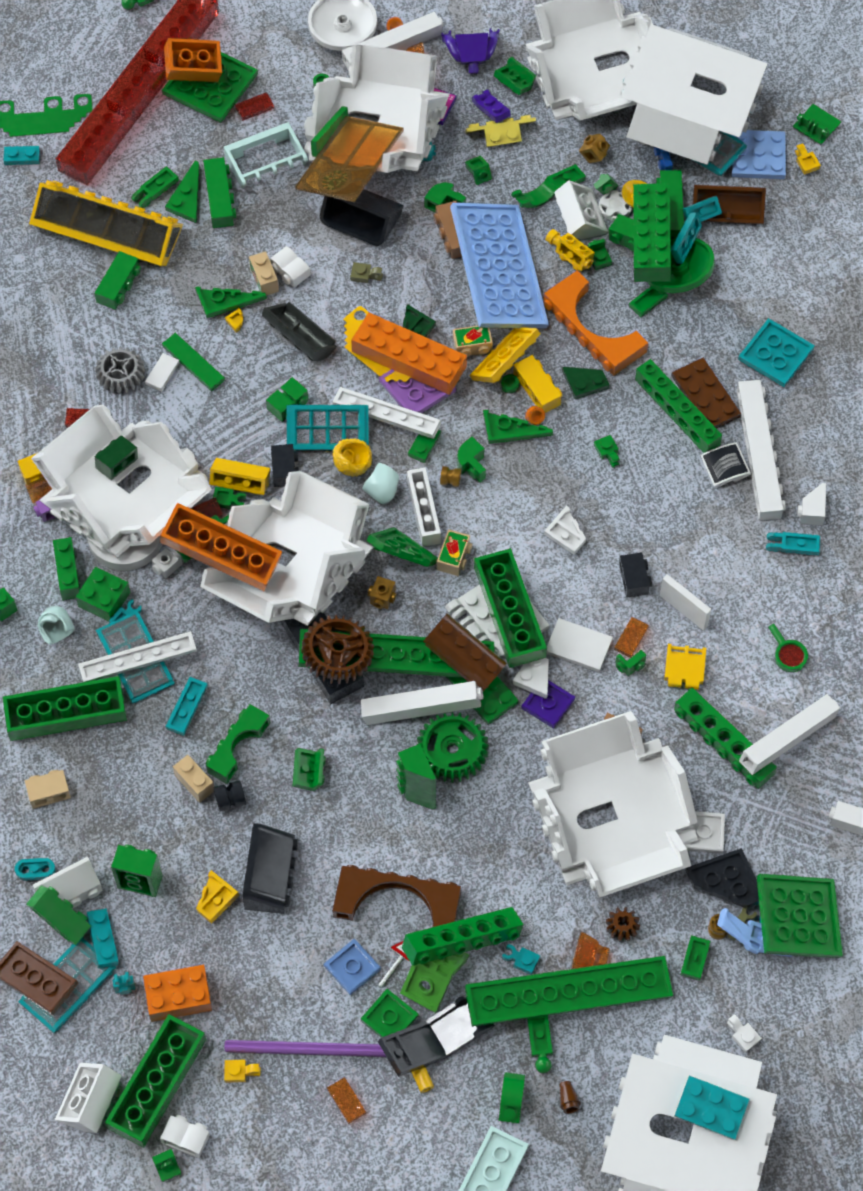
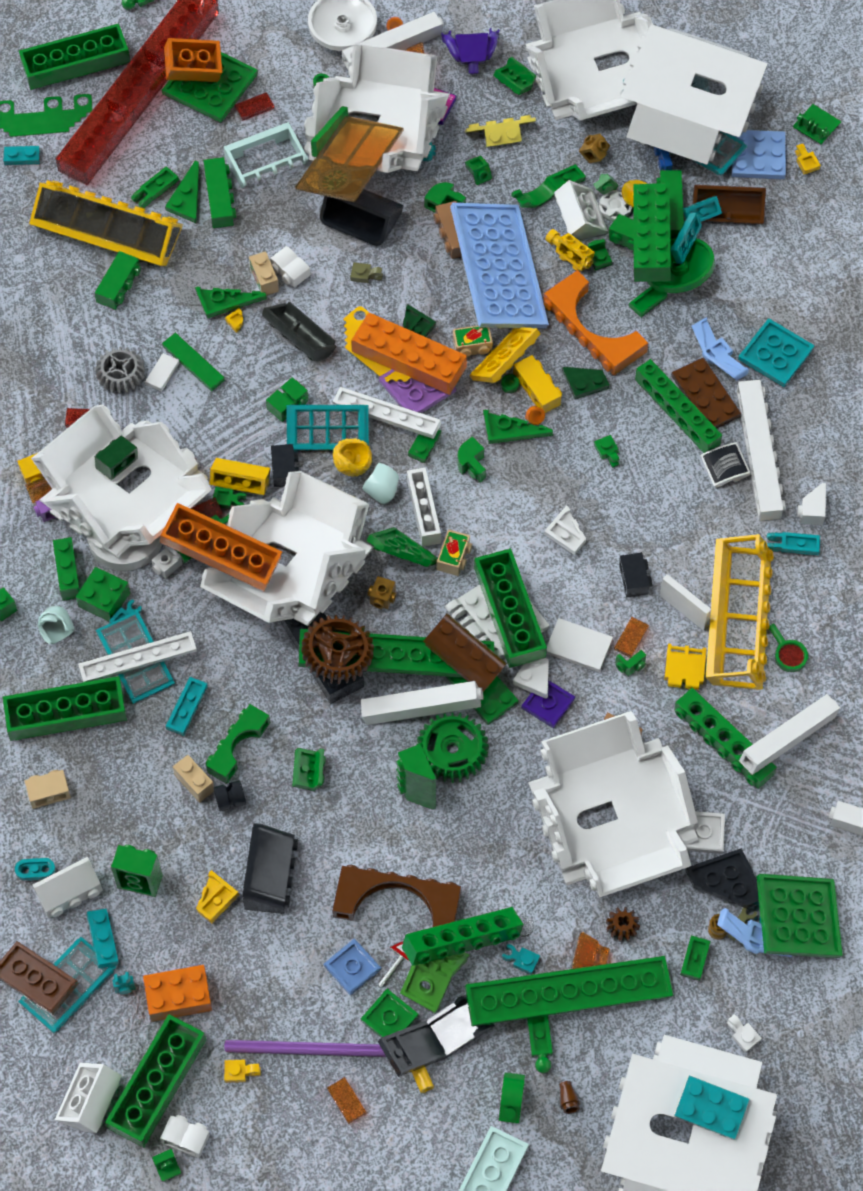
(59, 914): green brick -> none
(74, 56): none -> green brick
(450, 476): pearl gold wheel -> none
(491, 106): dark purple plate -> none
(700, 83): none -> clear light blue cone
(717, 351): none -> light blue plate
(719, 613): none -> yellow window

